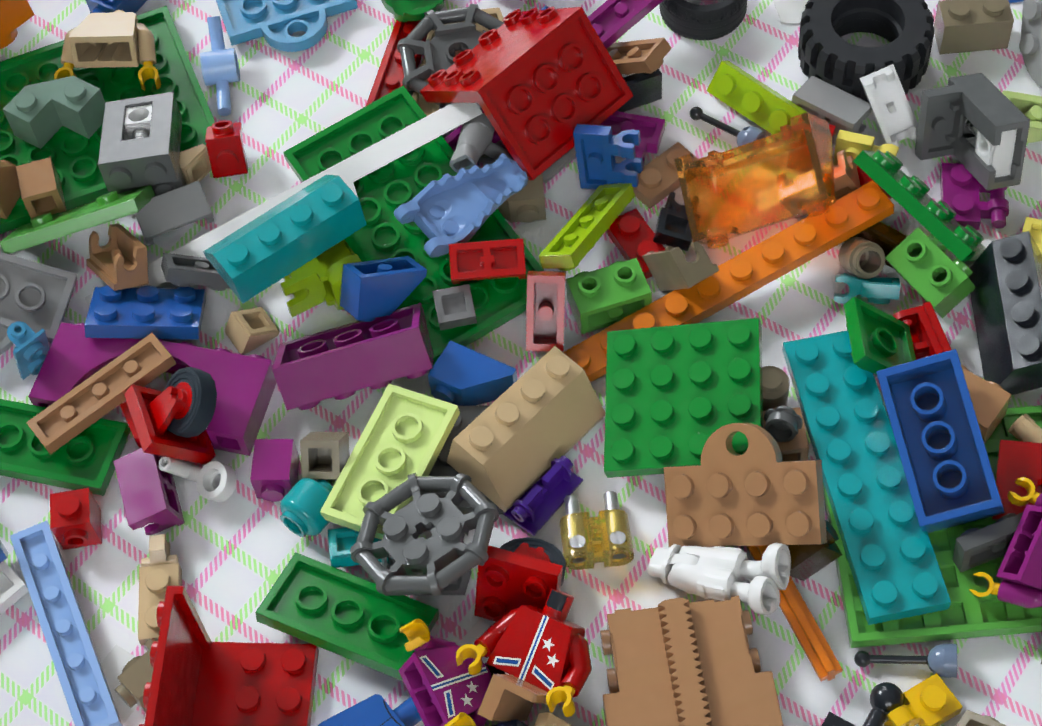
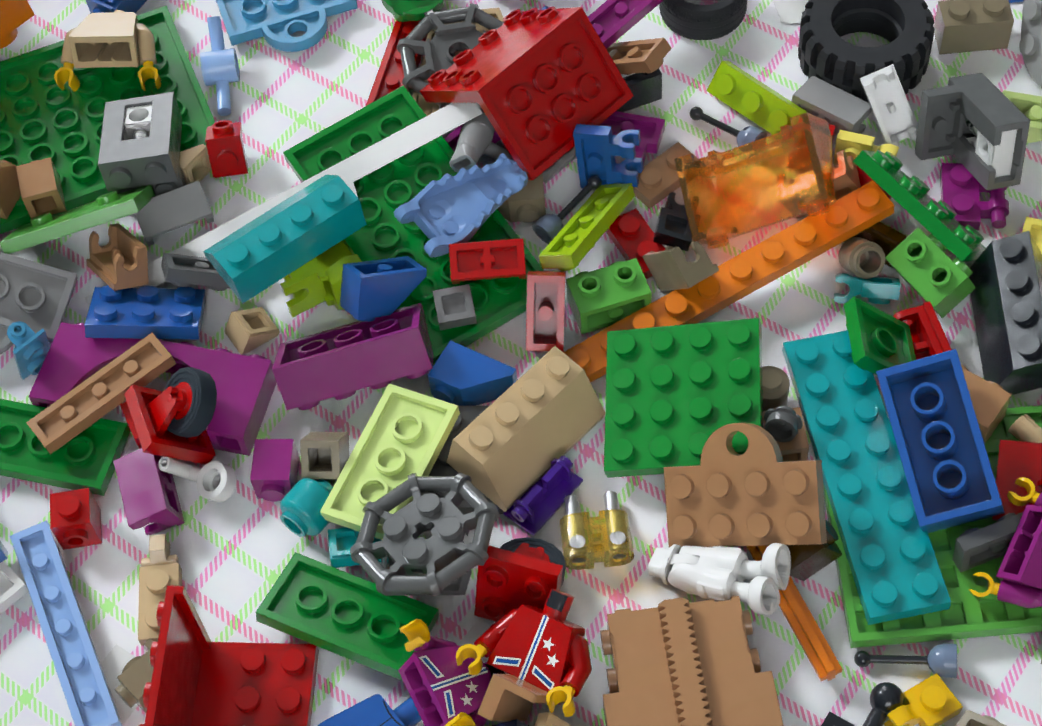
(47, 106): sand green brick -> none
(550, 224): none -> hinge

